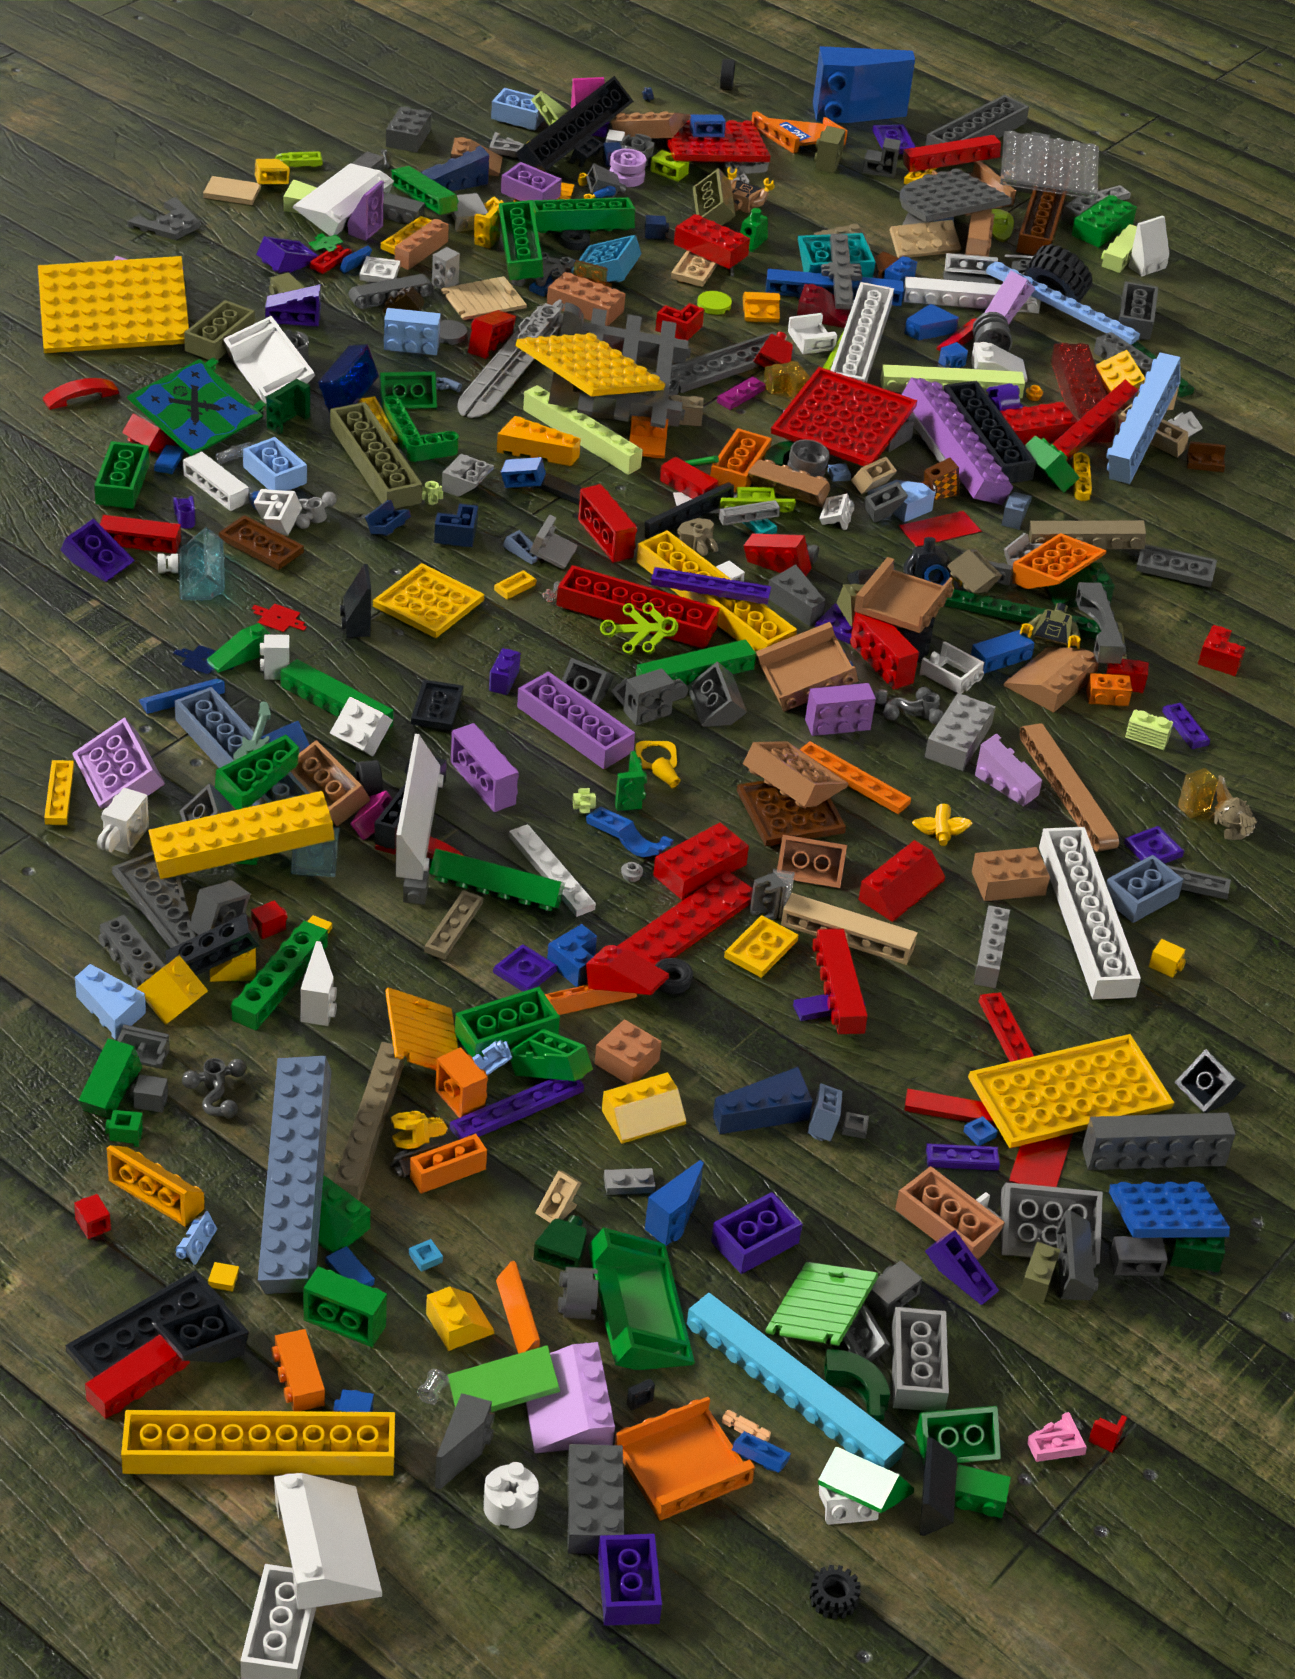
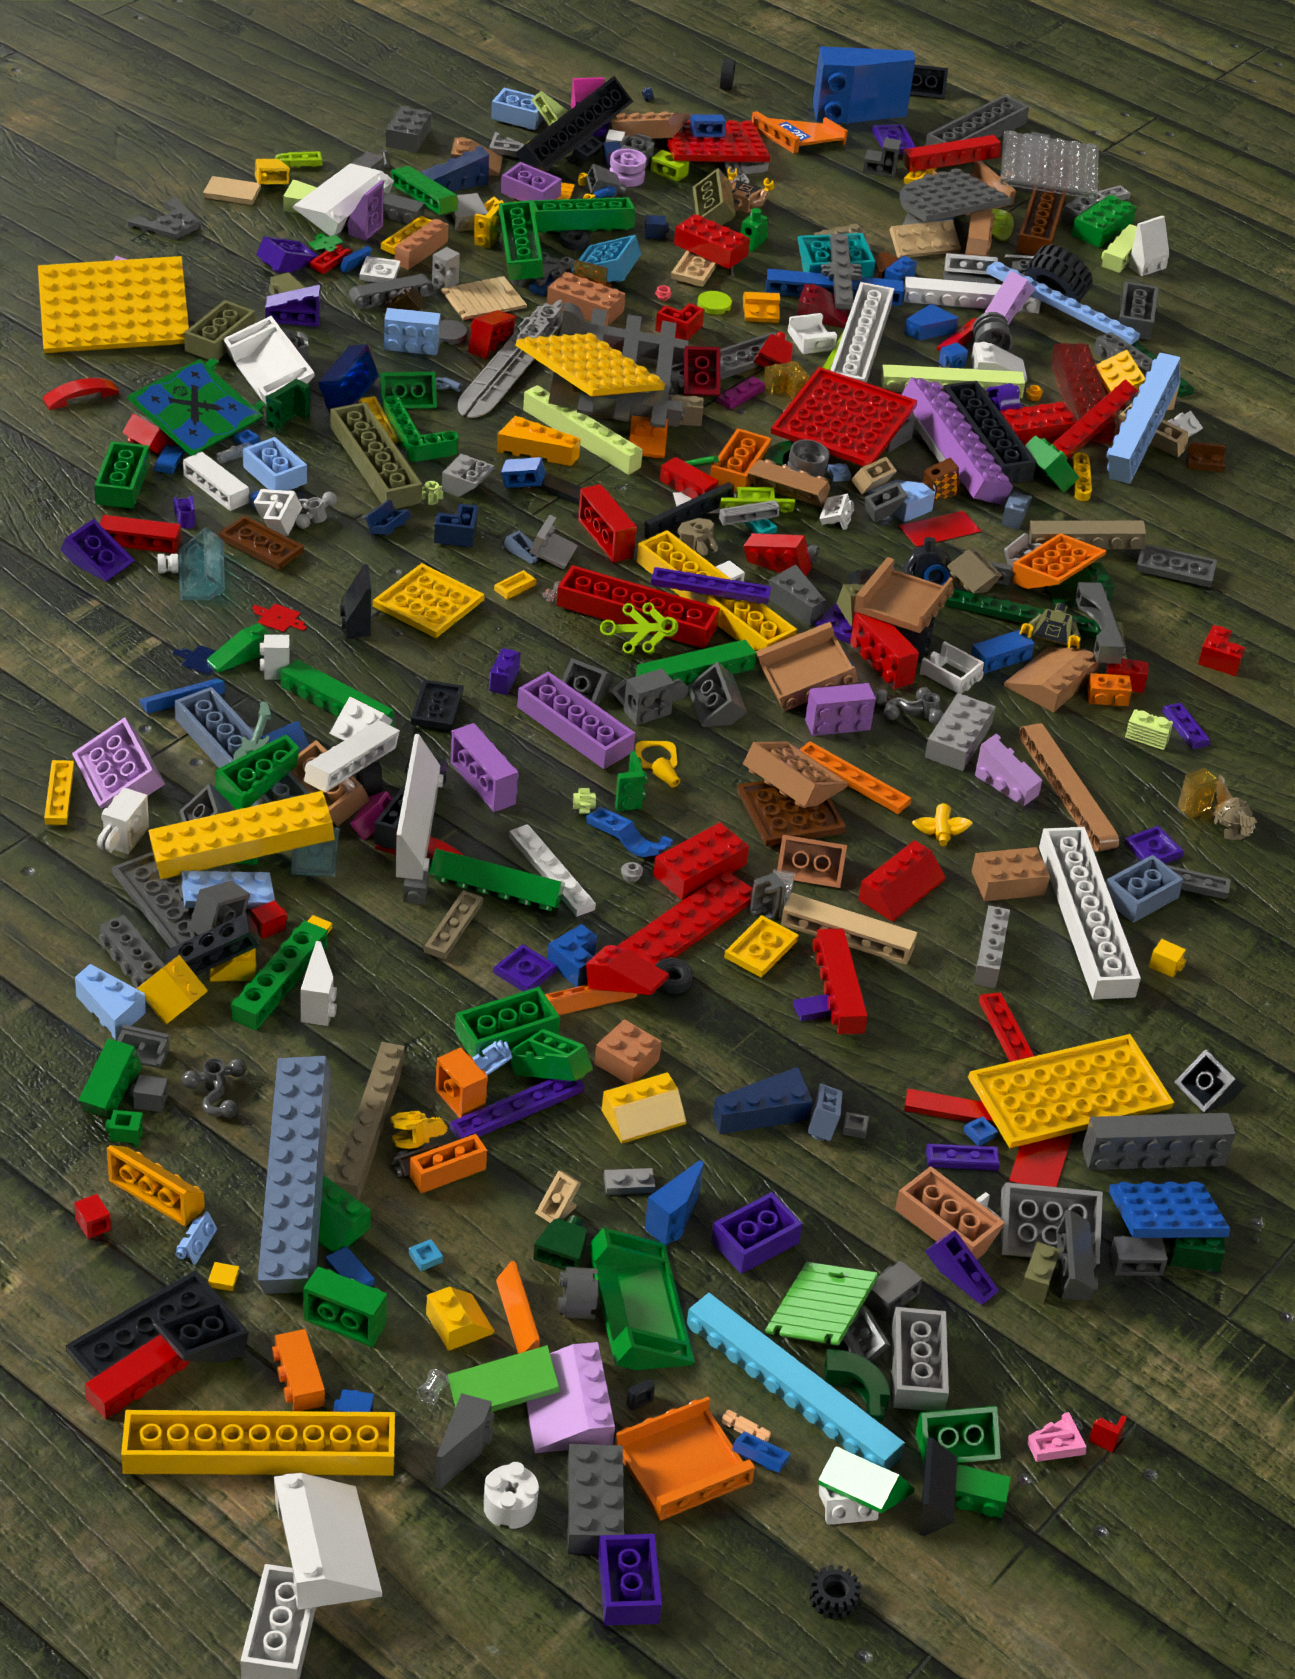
(246, 436): none -> blue tile
(256, 883): none -> light blue plate
(351, 756): none -> white brick
(420, 1028): light orange door -> none
(663, 292): none -> coral plate
(701, 371): none -> dark red slope
(829, 149): olive brick -> none
(929, 81): none -> black slope

